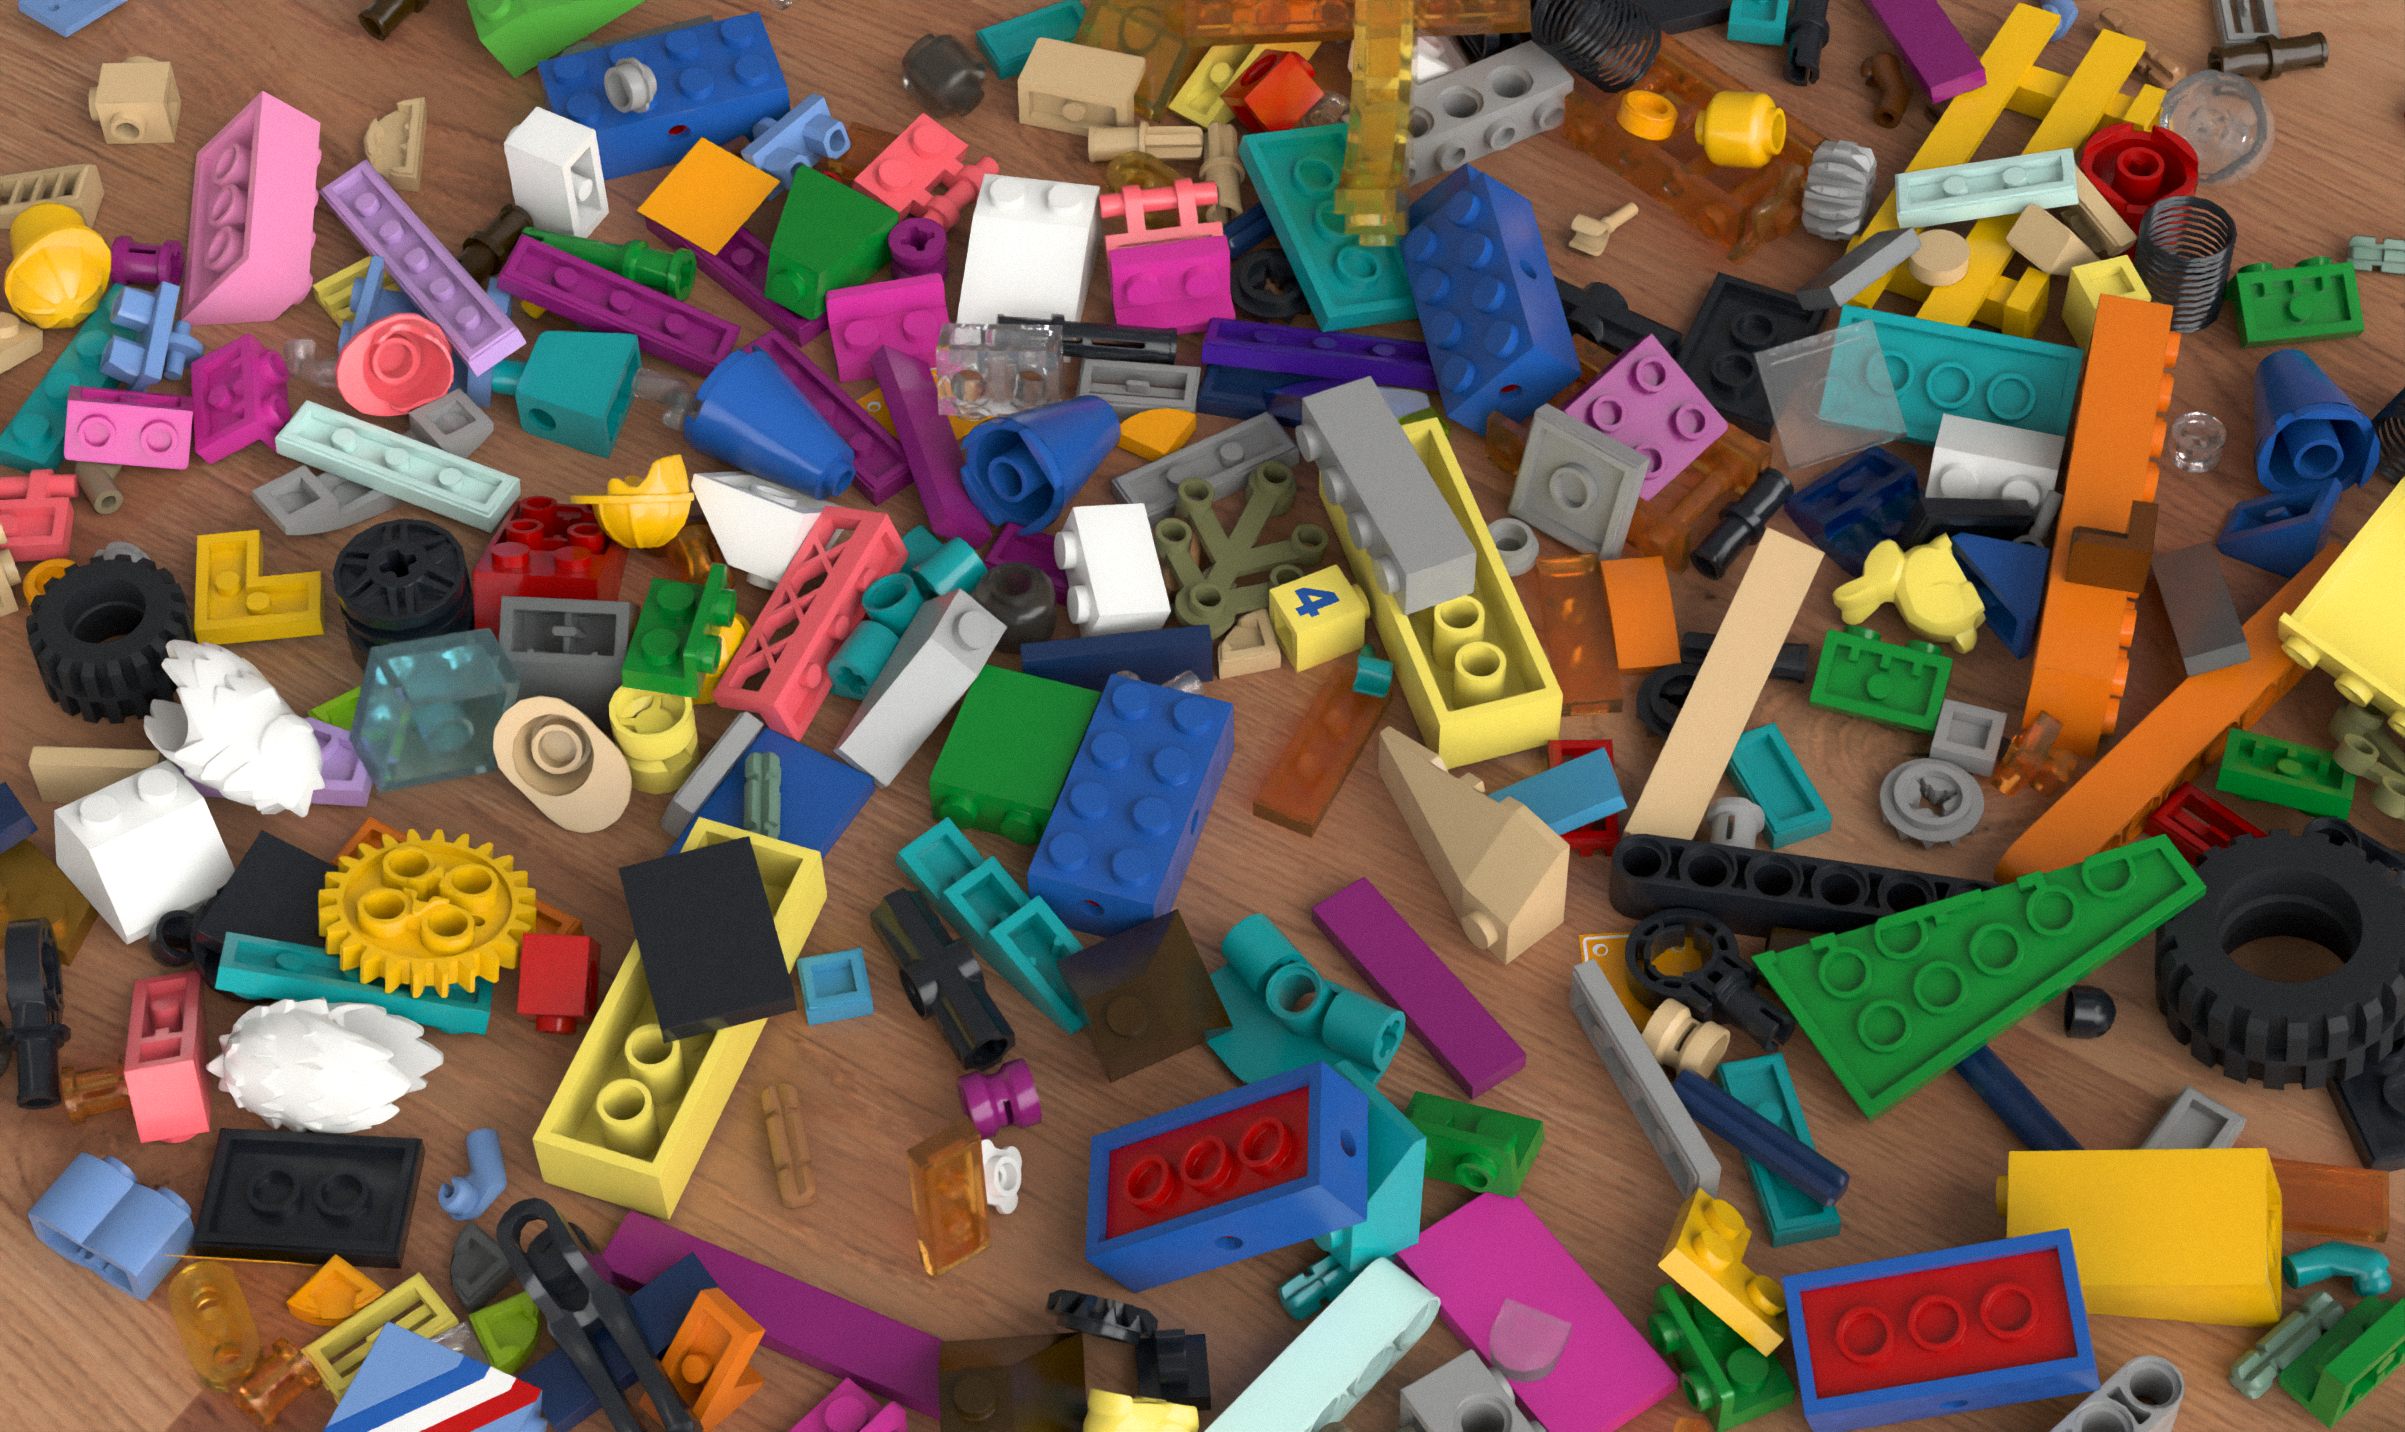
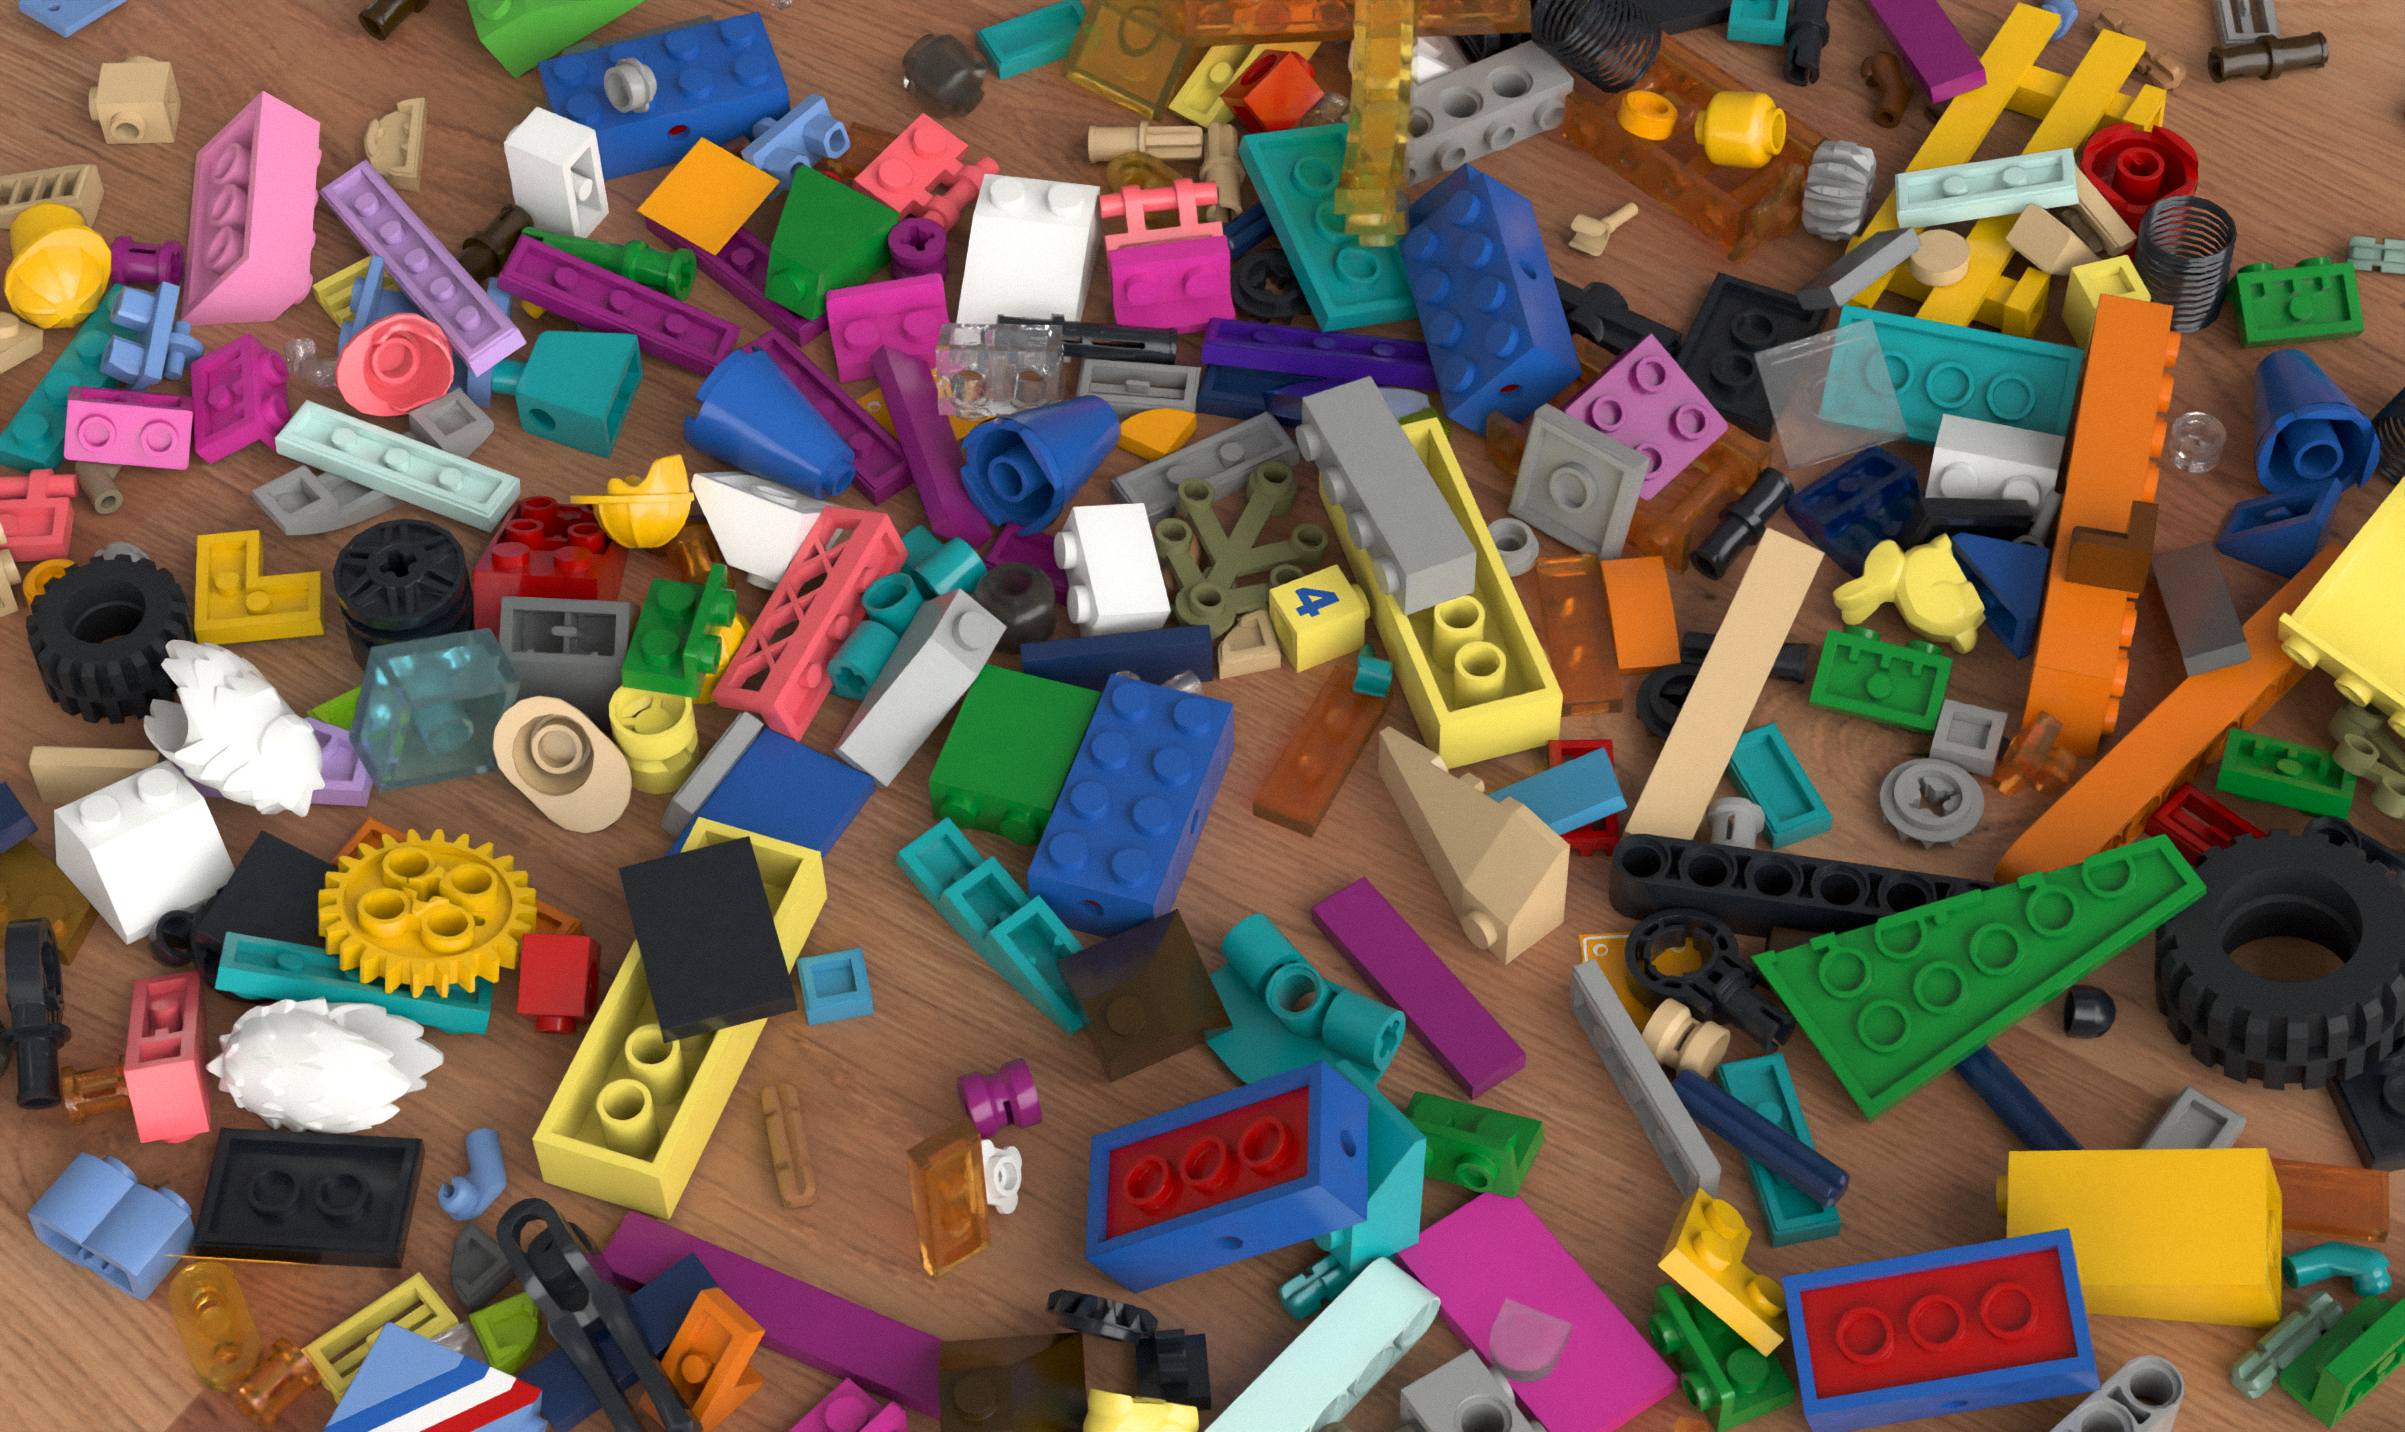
(333, 1294): light orange tile -> none
(670, 391): clear arm -> none
(762, 794): sand green axle -> none
(942, 979): black piece -> none
(1078, 87): tan panel -> none
(2223, 122): clear cylinder -> none

